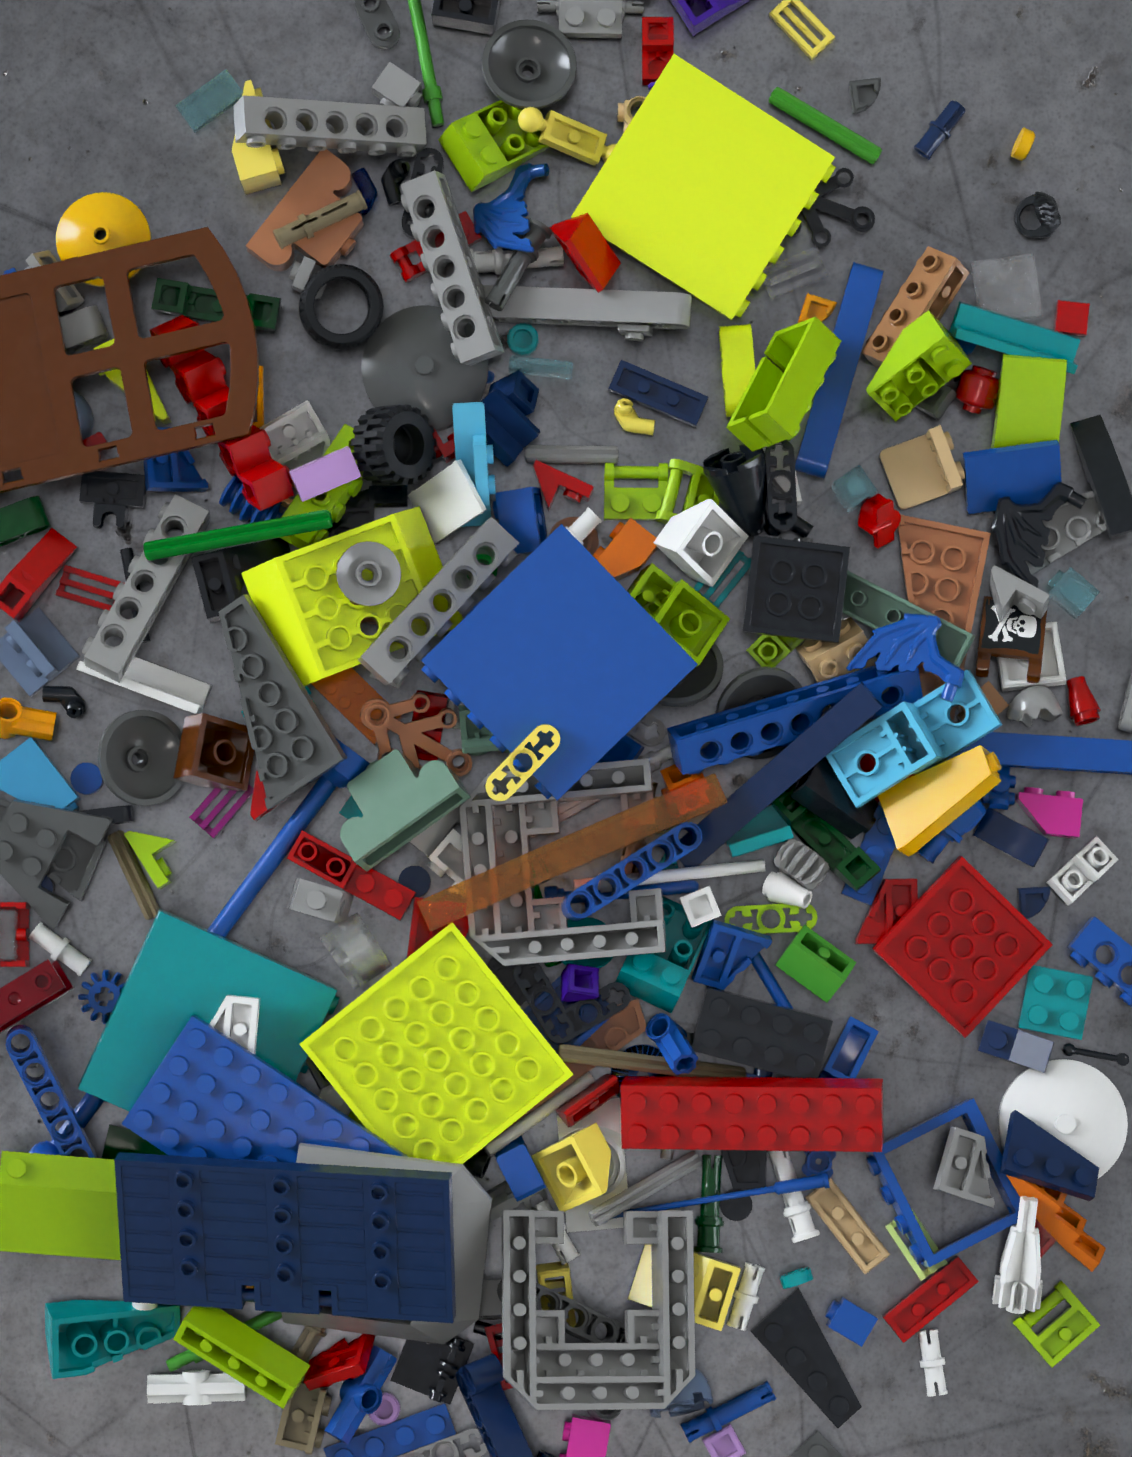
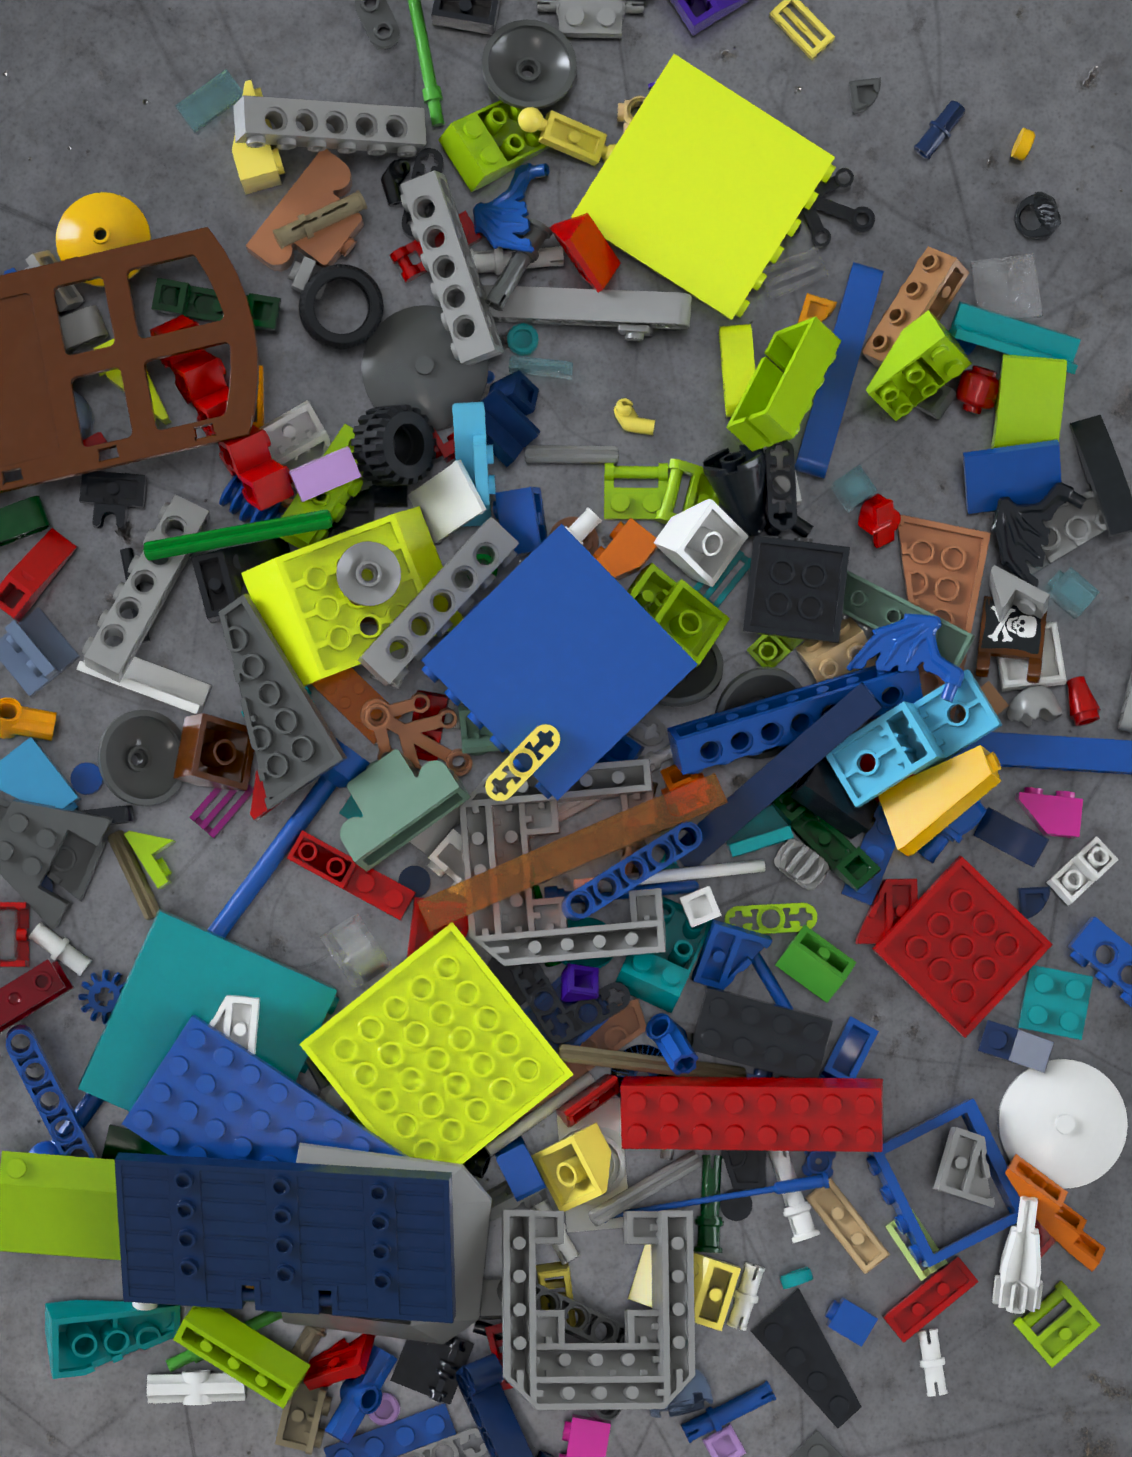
(65, 581): red tile -> none
(67, 697): black arm -> none
(173, 473): blue wing -> none
(320, 901): light grey torso -> none
(366, 188): clear blue arm -> none
(397, 88): light grey brick -> none
(552, 480): red slope -> none
(656, 46): red slope -> none
(658, 393): dark blue plate -> none
(785, 890): white cone -> none
(825, 125): bright green axle -> none
(922, 468): tan bracket -> none
(1000, 796): blue piece -> none
(1045, 1160): dark blue wing -> none
(1072, 318): red tile -> none
(1121, 1059): black hinge -> none

